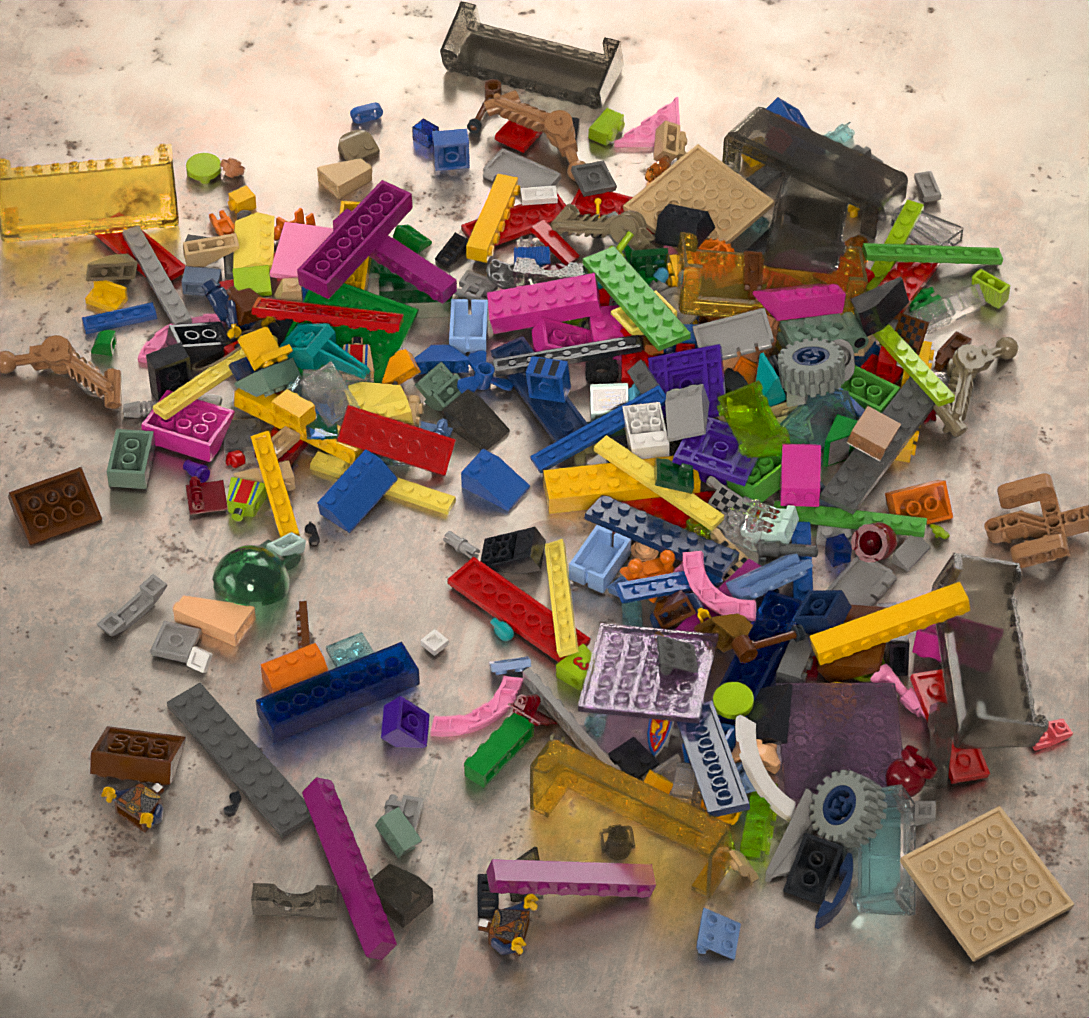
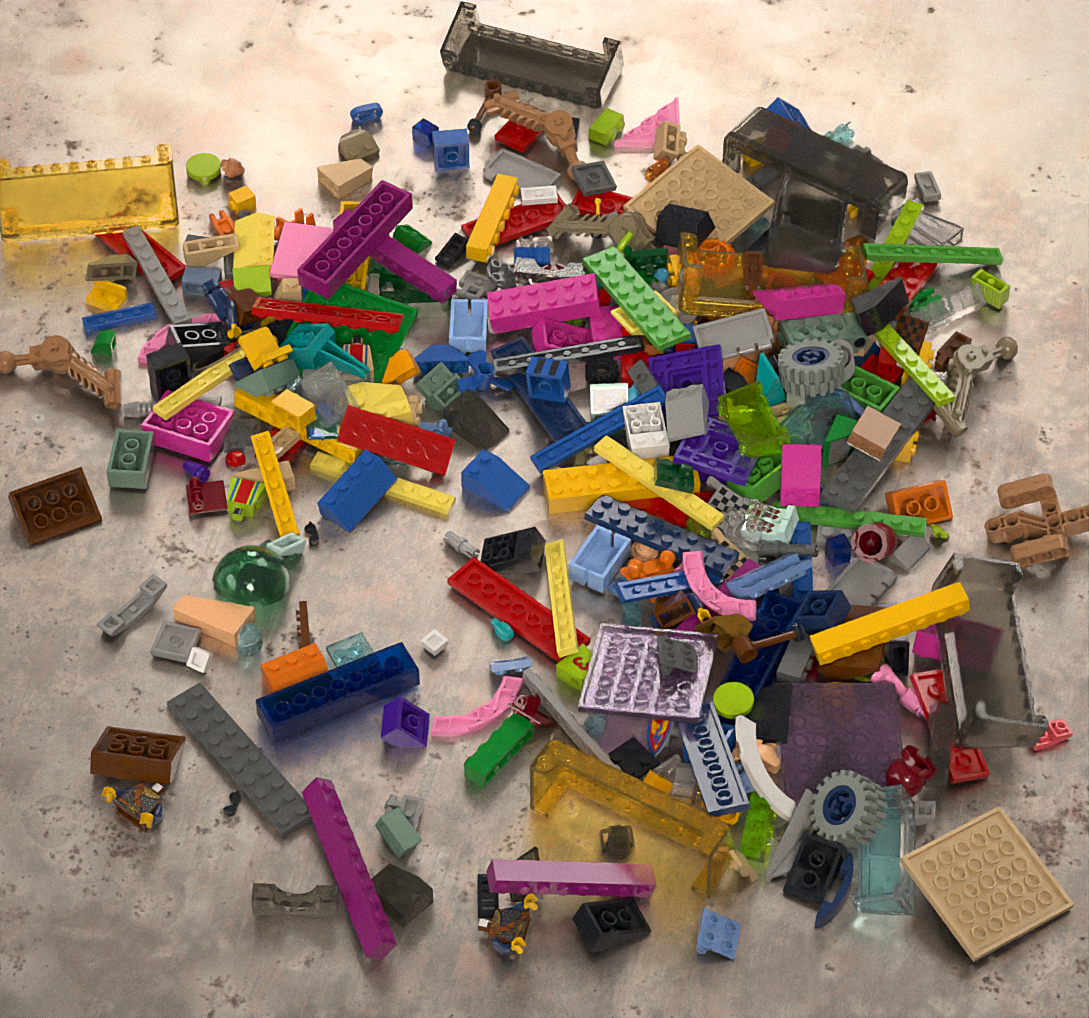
(249, 640): none -> clear light blue rock
(555, 242): tile -> none
(610, 923): none -> black slope

